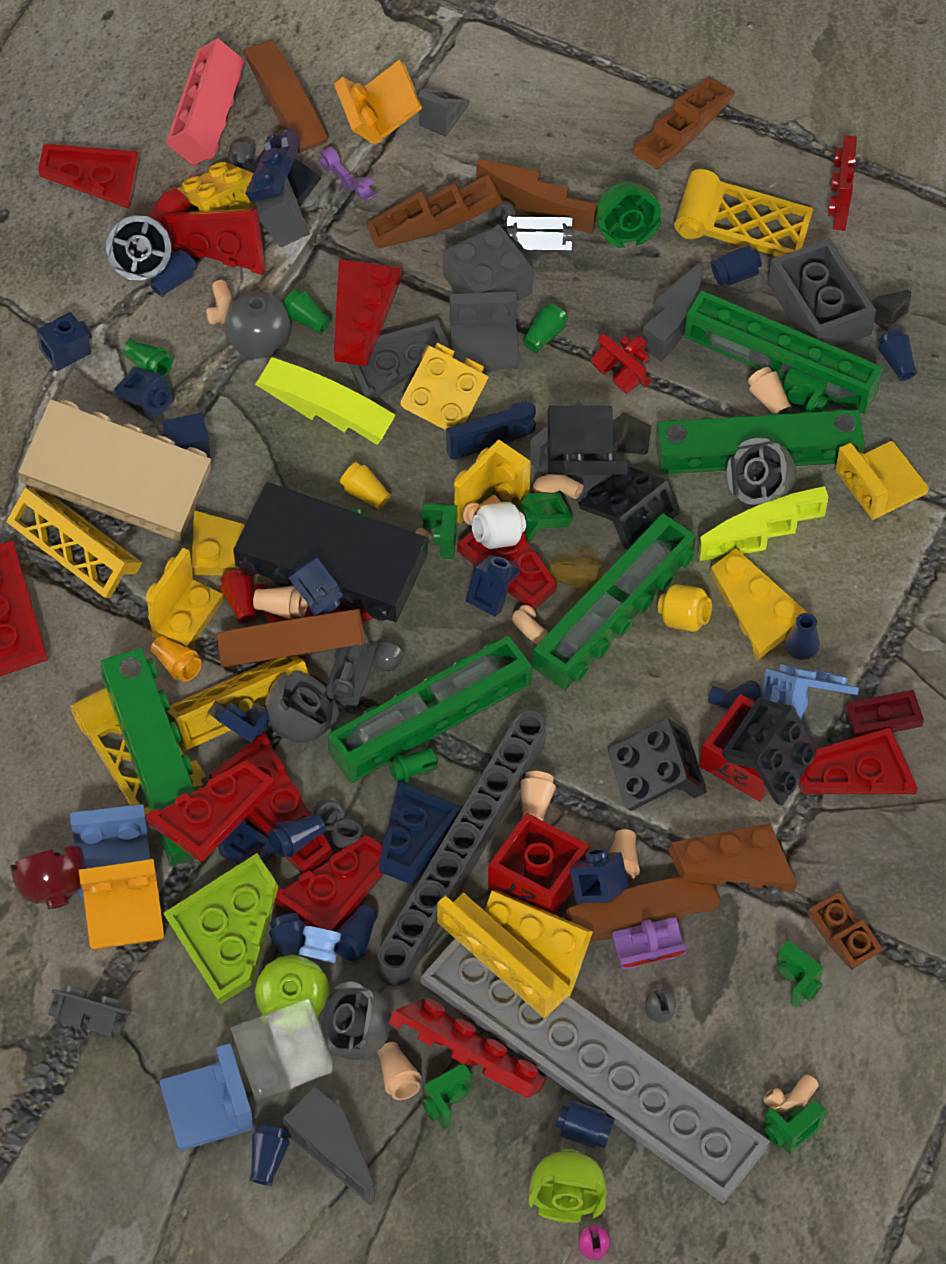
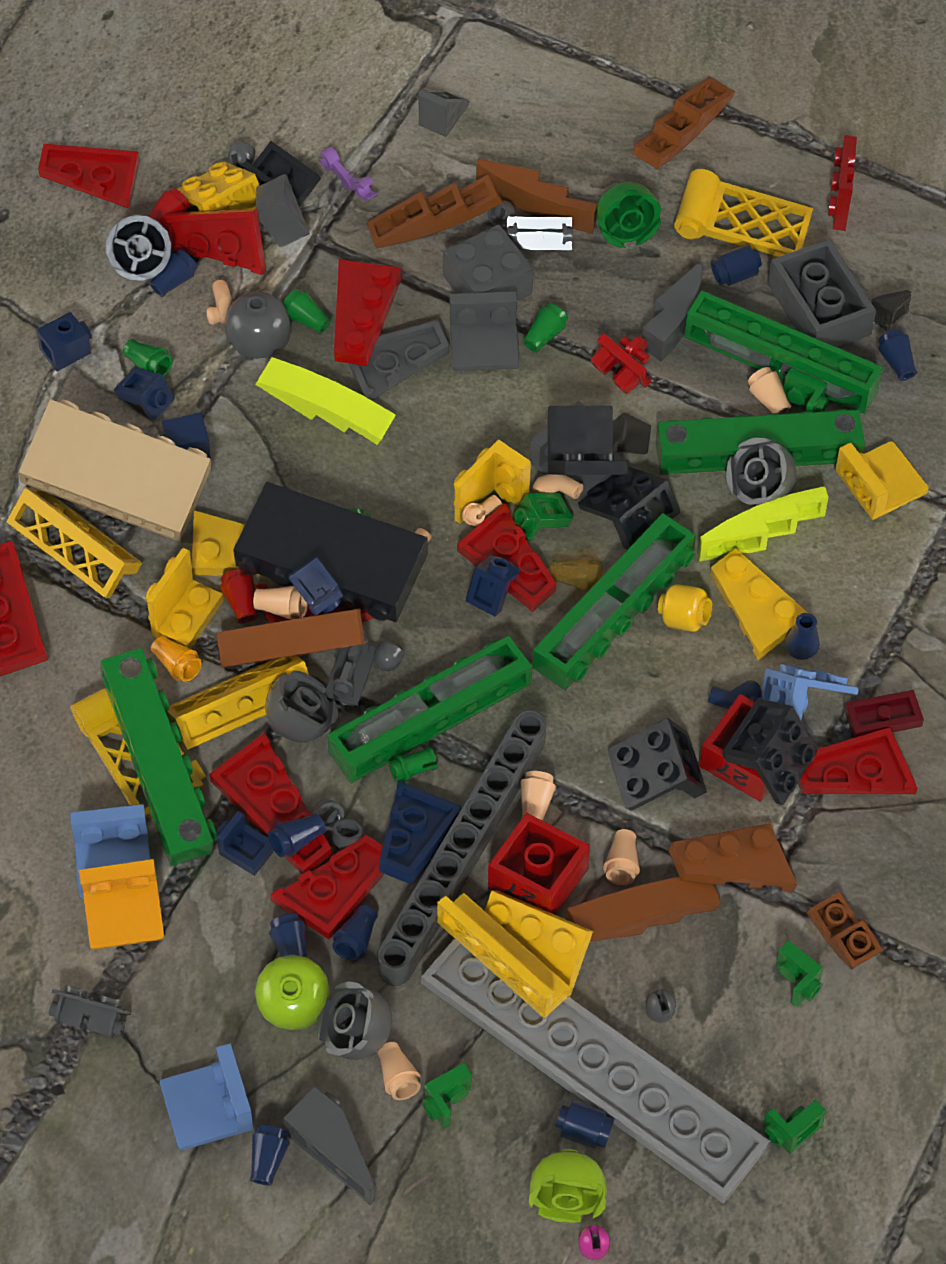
(49, 876): dark red cylinder -> none
(205, 102): coral brick -> none
(211, 813): red wing -> none
(227, 926): lime plate -> none
(245, 724): dark blue bracket -> none
(273, 166): dark blue hinge -> none
(282, 1049): clear slope -> none
(285, 94): dark orange slope -> none
(319, 944): light blue wheel -> none
(365, 486): yellow cone -> none
(381, 104): light orange bracket -> none
(444, 387): yellow bracket -> none
(444, 521): green bracket -> none
(468, 1046): red wing -> none
(484, 432): dark blue hinge -> none
(498, 525): white head -> none
(525, 622): light nougat arm -> none
(599, 876): dark blue brick -> none
(648, 943): medium lavender hips -> none
(789, 1102): light nougat arm -> none

